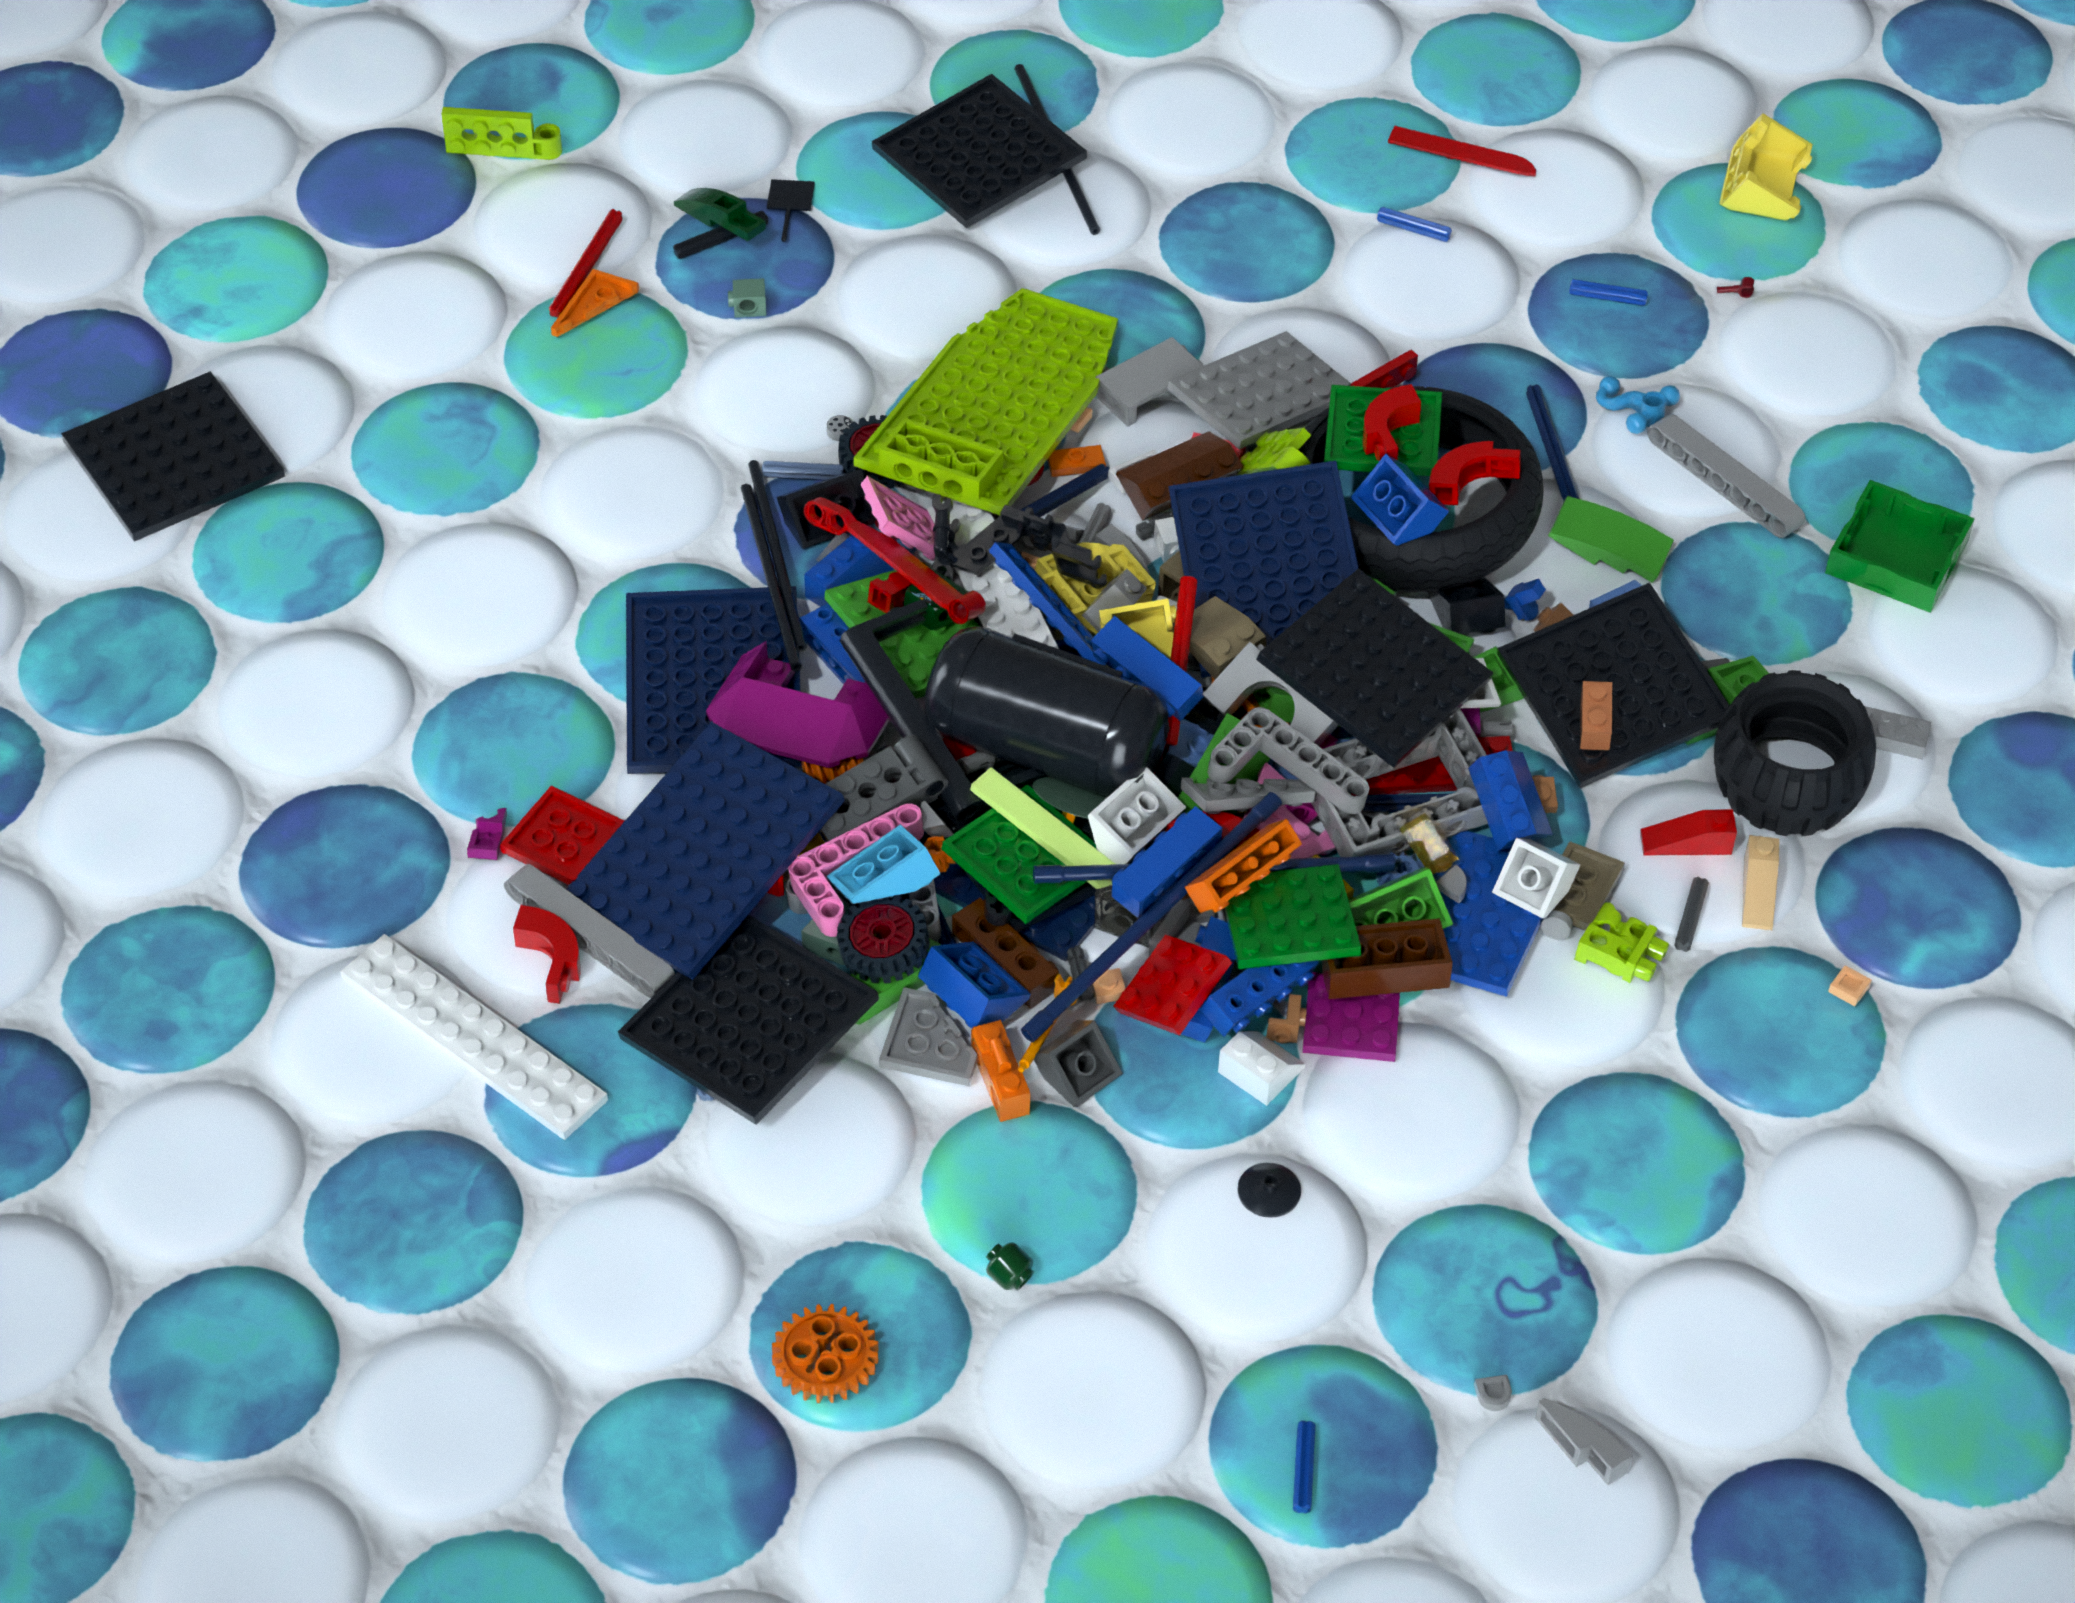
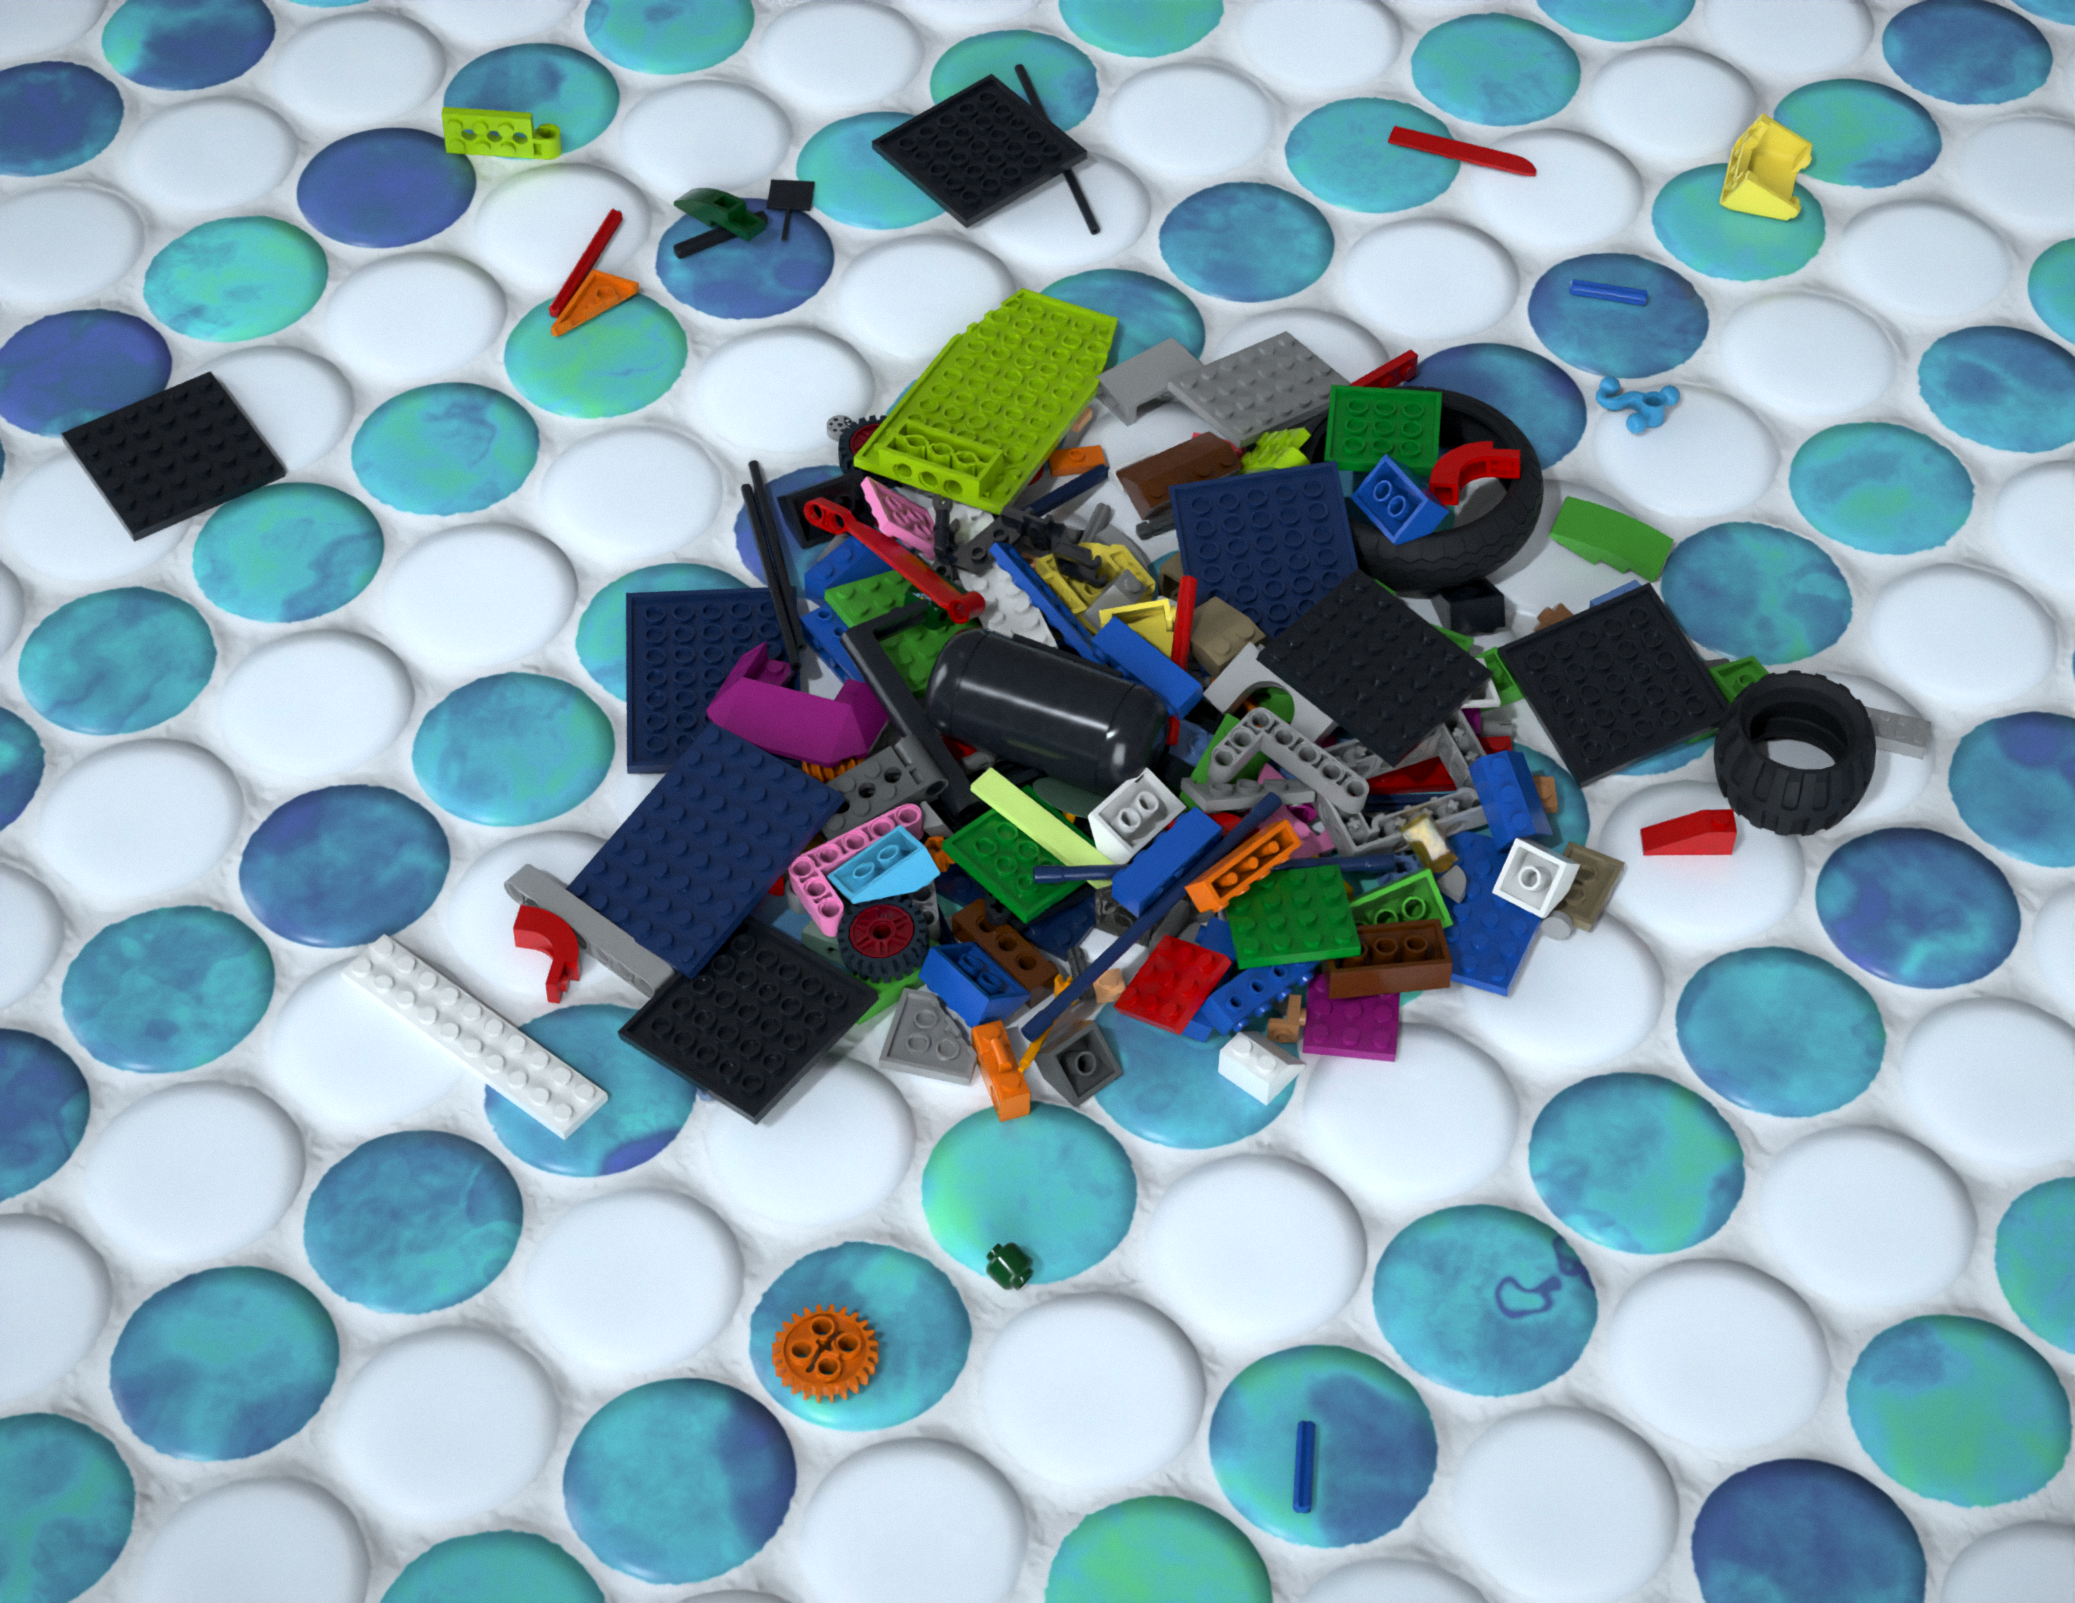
(487, 836): magenta slope -> none
(560, 835): red plate -> none
(748, 298): sand green brick -> none
(801, 470): sand blue axle -> none
(888, 593): red leg -> none
(1166, 538): white brick -> none
(1267, 1199): black dish -> none
(1384, 414): red arch -> none
(1414, 224): blue axle -> none
(1493, 1392): light grey tile -> none
(1522, 599): blue piece -> none
(1551, 442): dark blue axle -> none
(1584, 1440): light grey slope -> none
(1596, 715): nougat brick -> none
(1623, 947): lime hips -> none
(1691, 914): dark grey axle -> none
(1726, 476): light grey beam -> none
(1745, 288): dark red hand -> none
(1760, 882): tan slope -> none
(1849, 985): light nougat plate -> none
(1899, 546): green tile -> none

